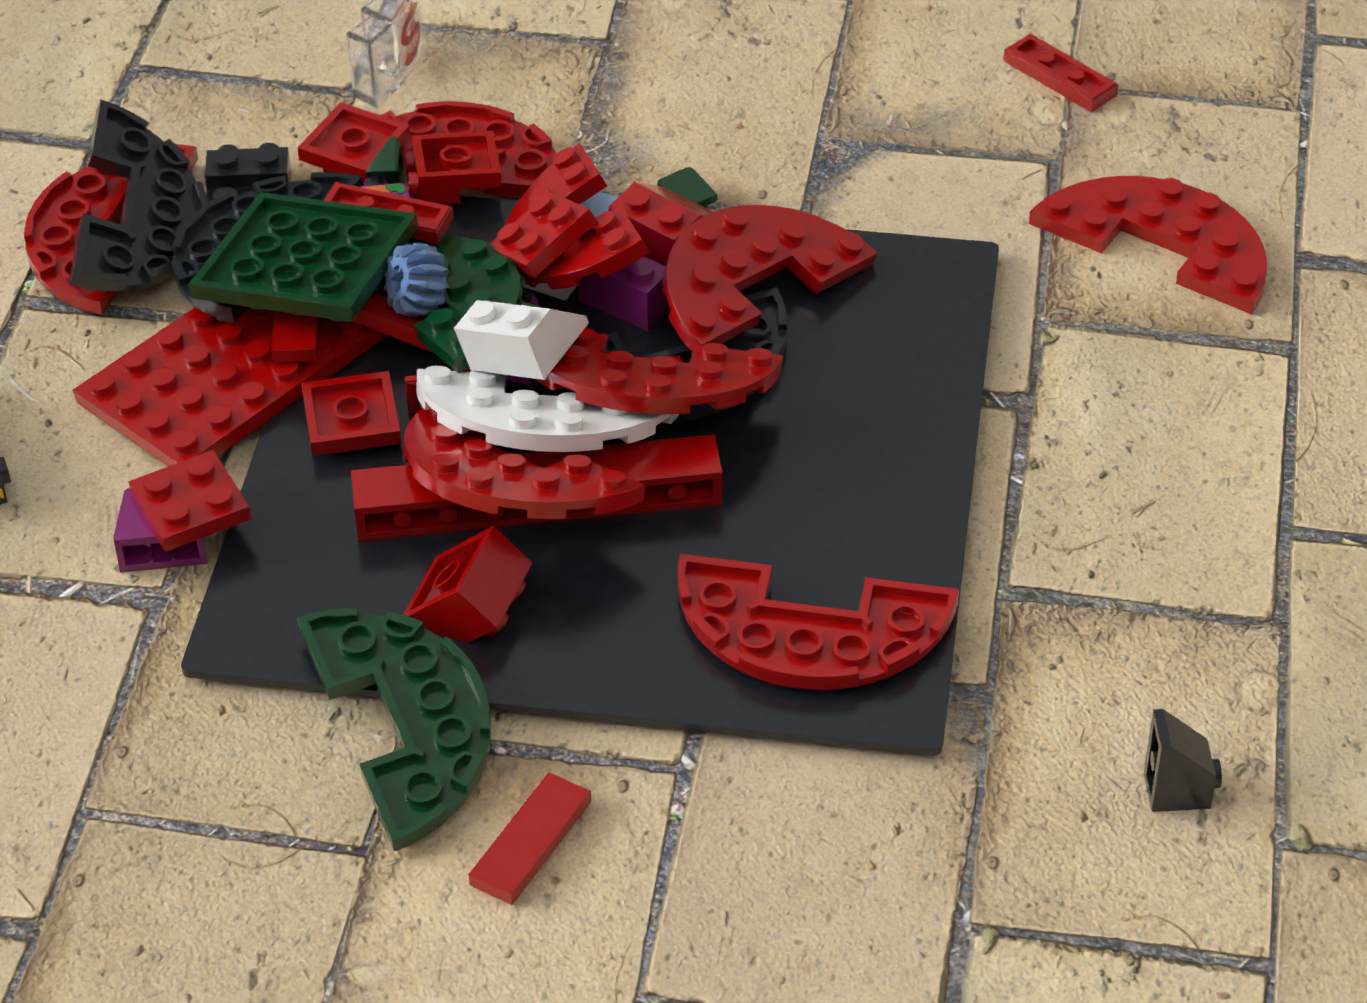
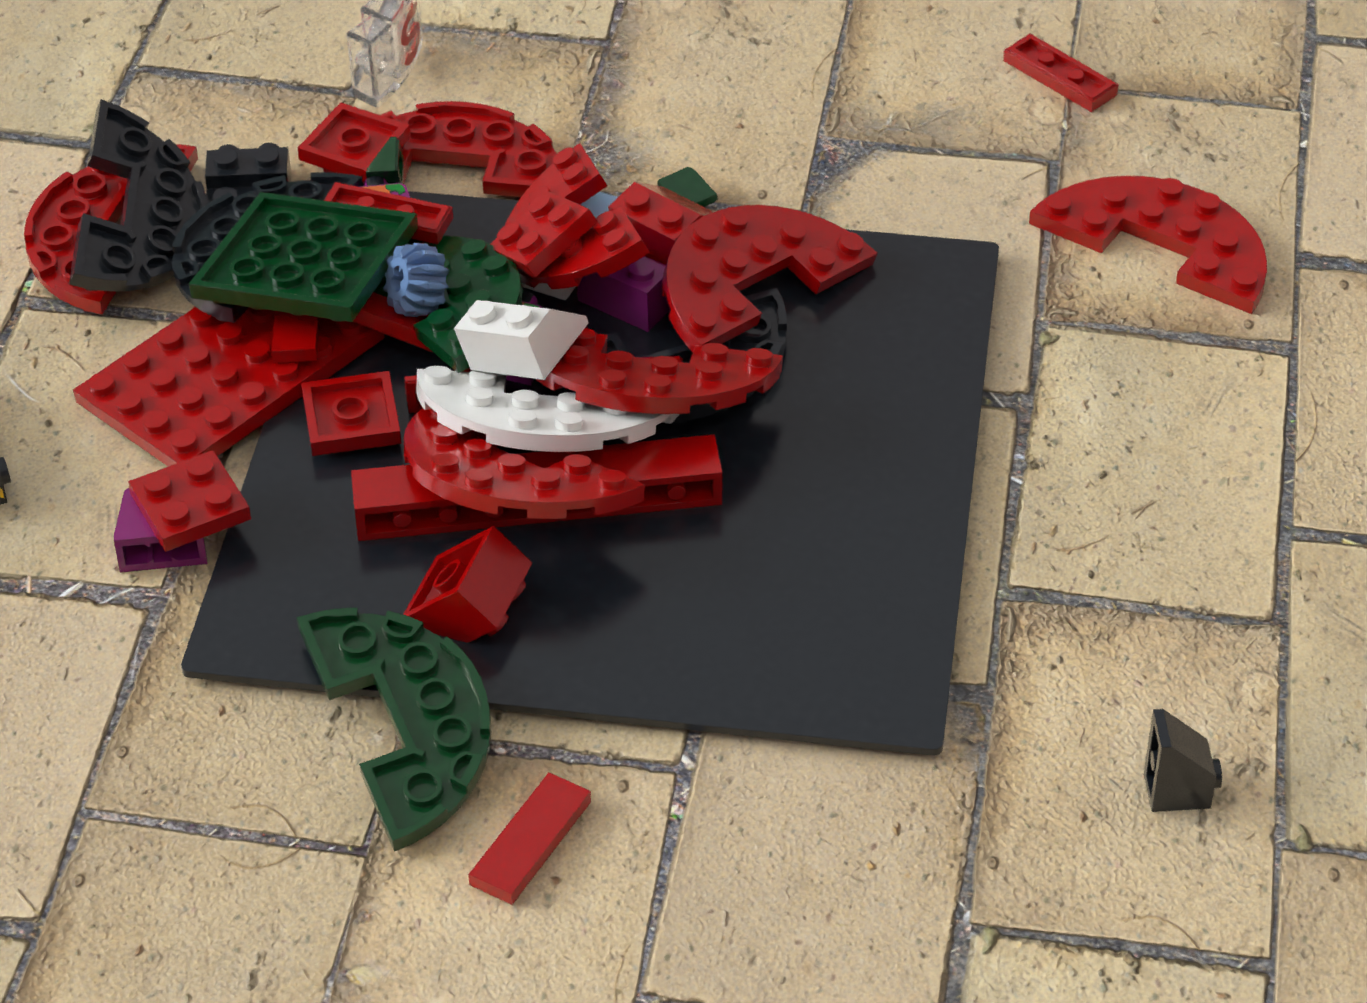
(451, 162): red plate -> none
(804, 642): red plate -> none

